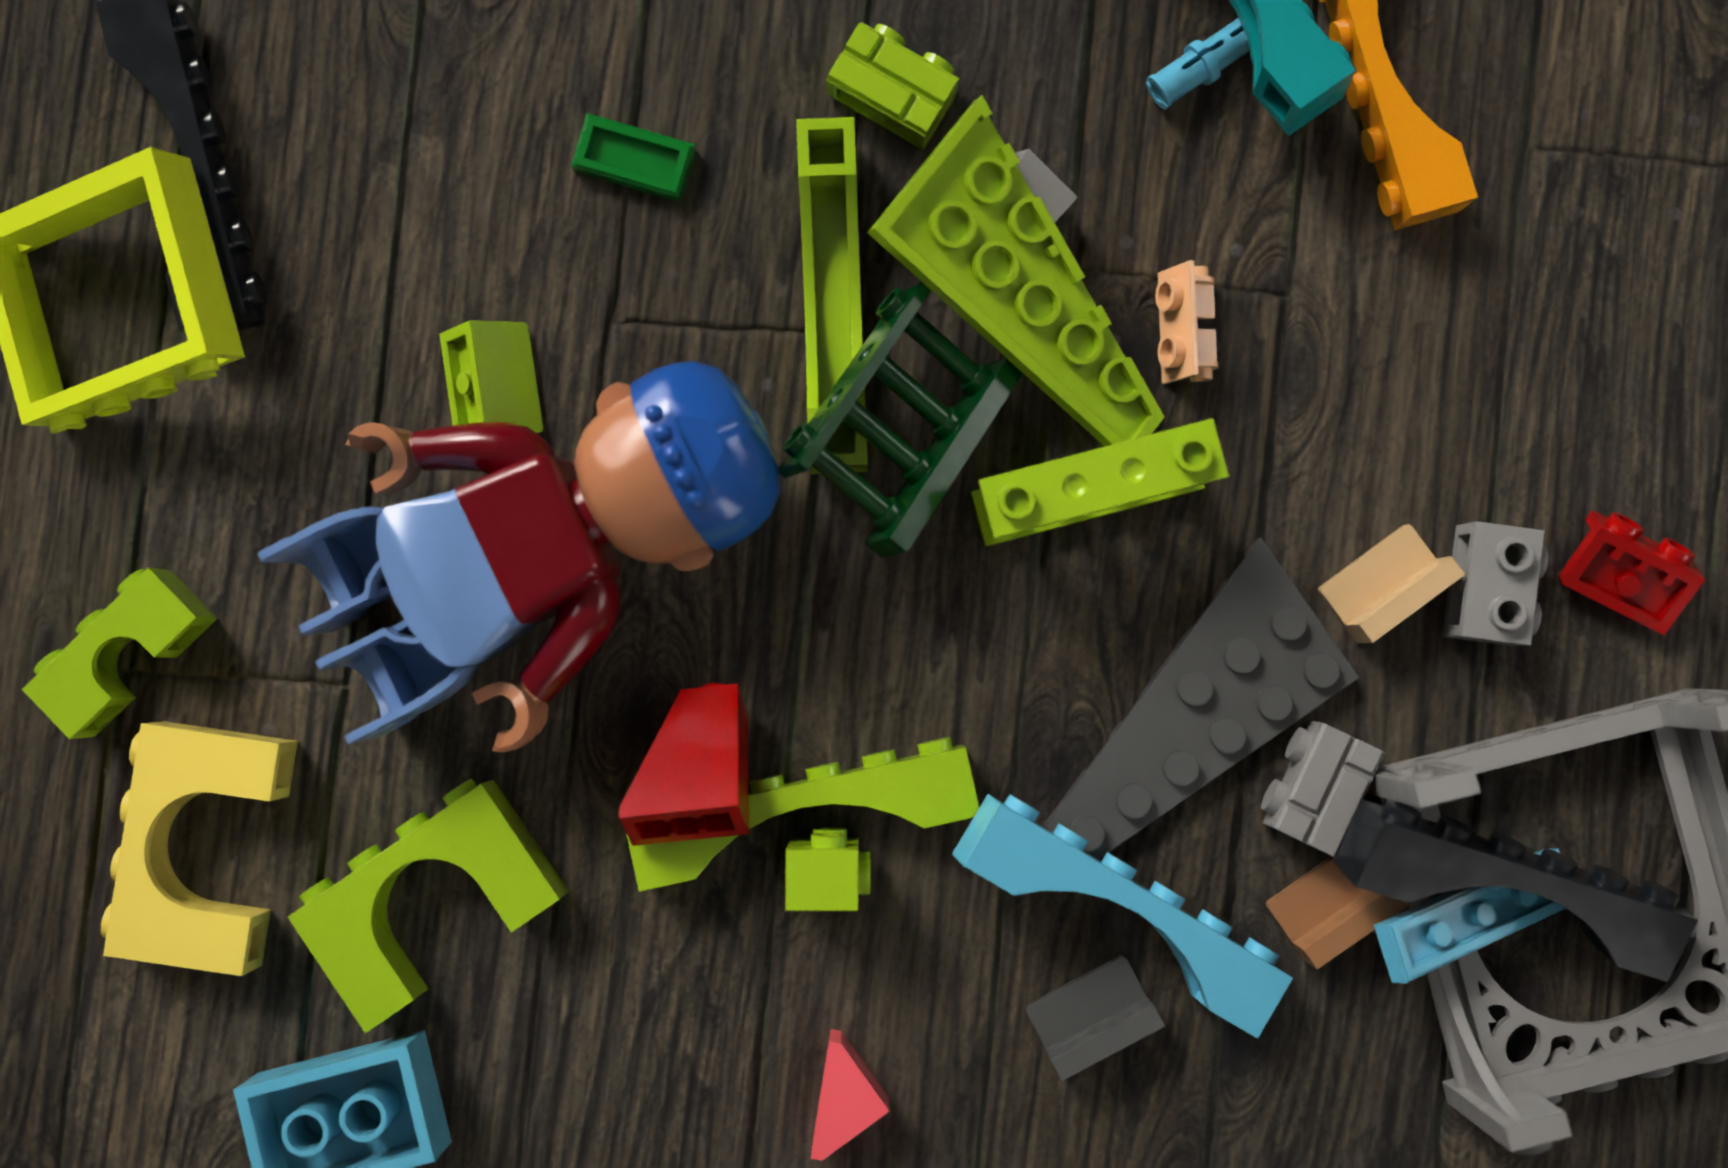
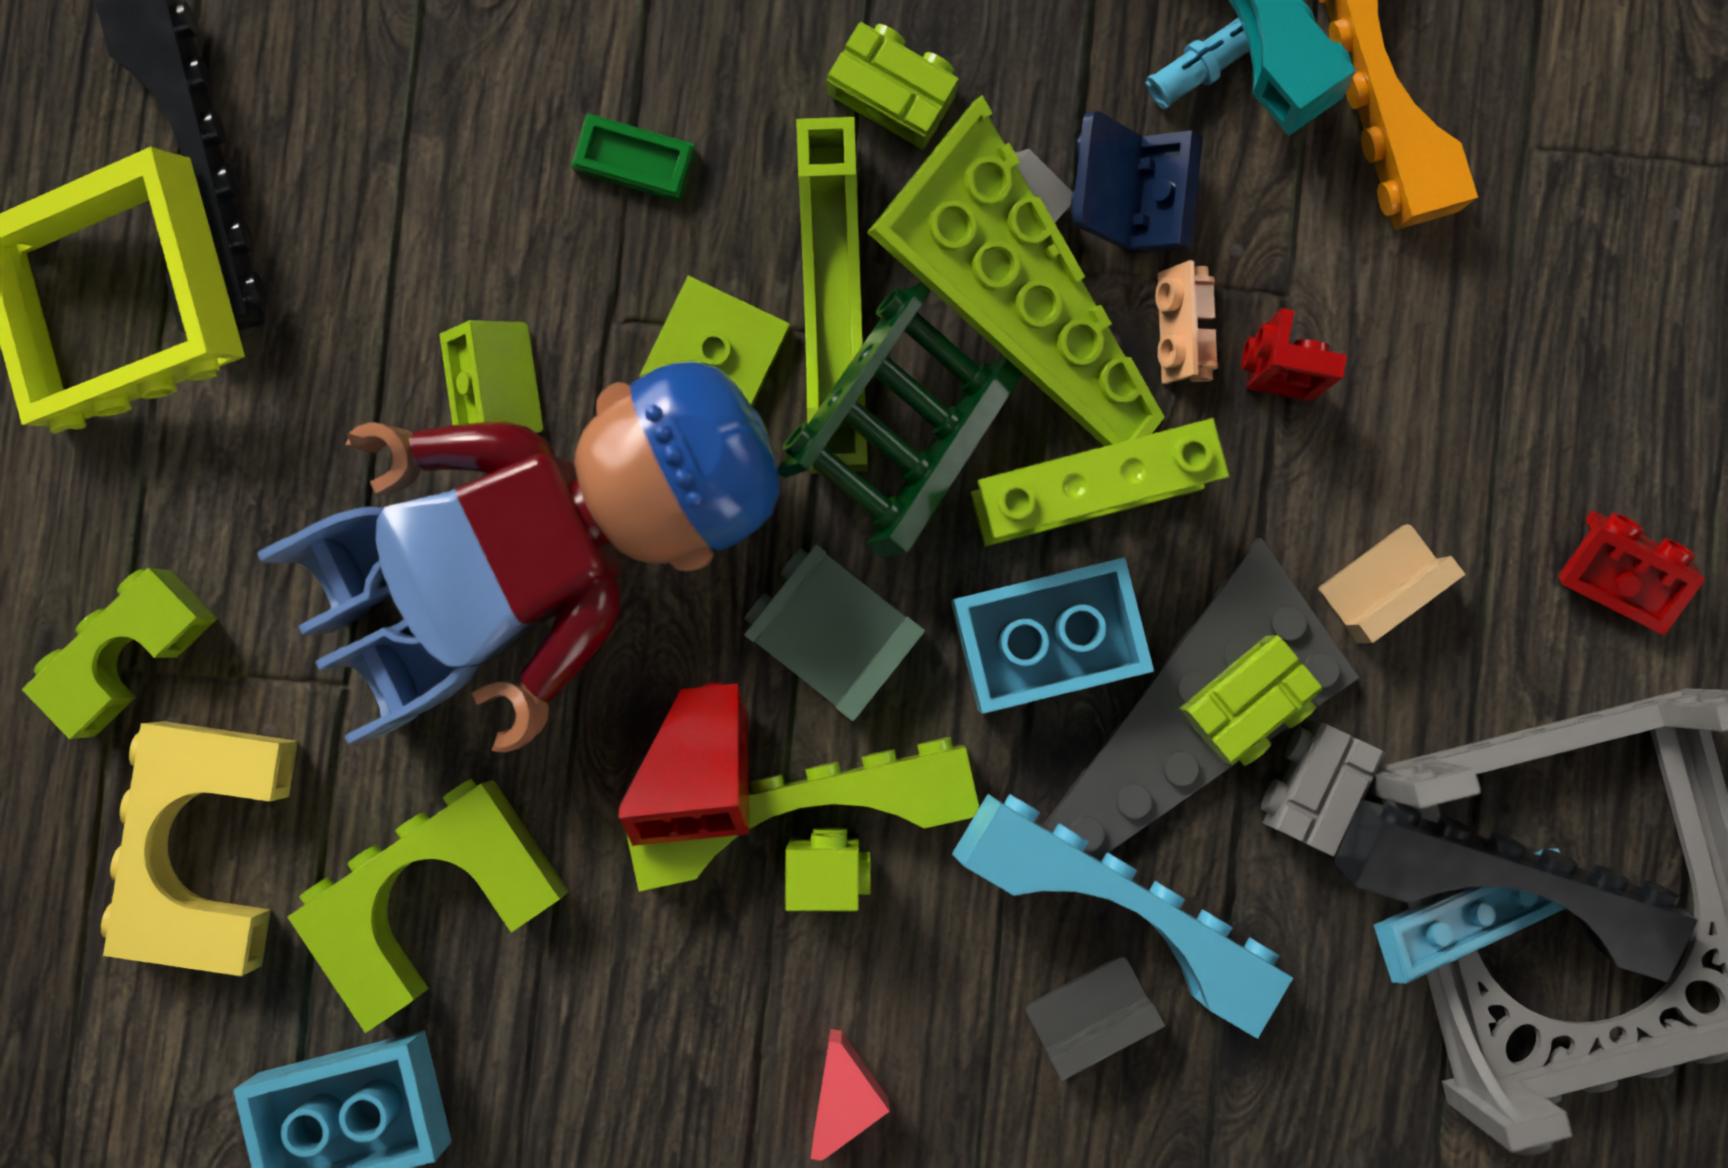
(721, 333): none -> lime plate
(832, 630): none -> sand green panel
(1052, 635): none -> medium azure brick
(1136, 186): none -> dark blue bracket
(1252, 701): none -> lime brick
(1287, 369): none -> red bracket
(1327, 913): medium nougat panel -> none
(1500, 584): light grey brick -> none

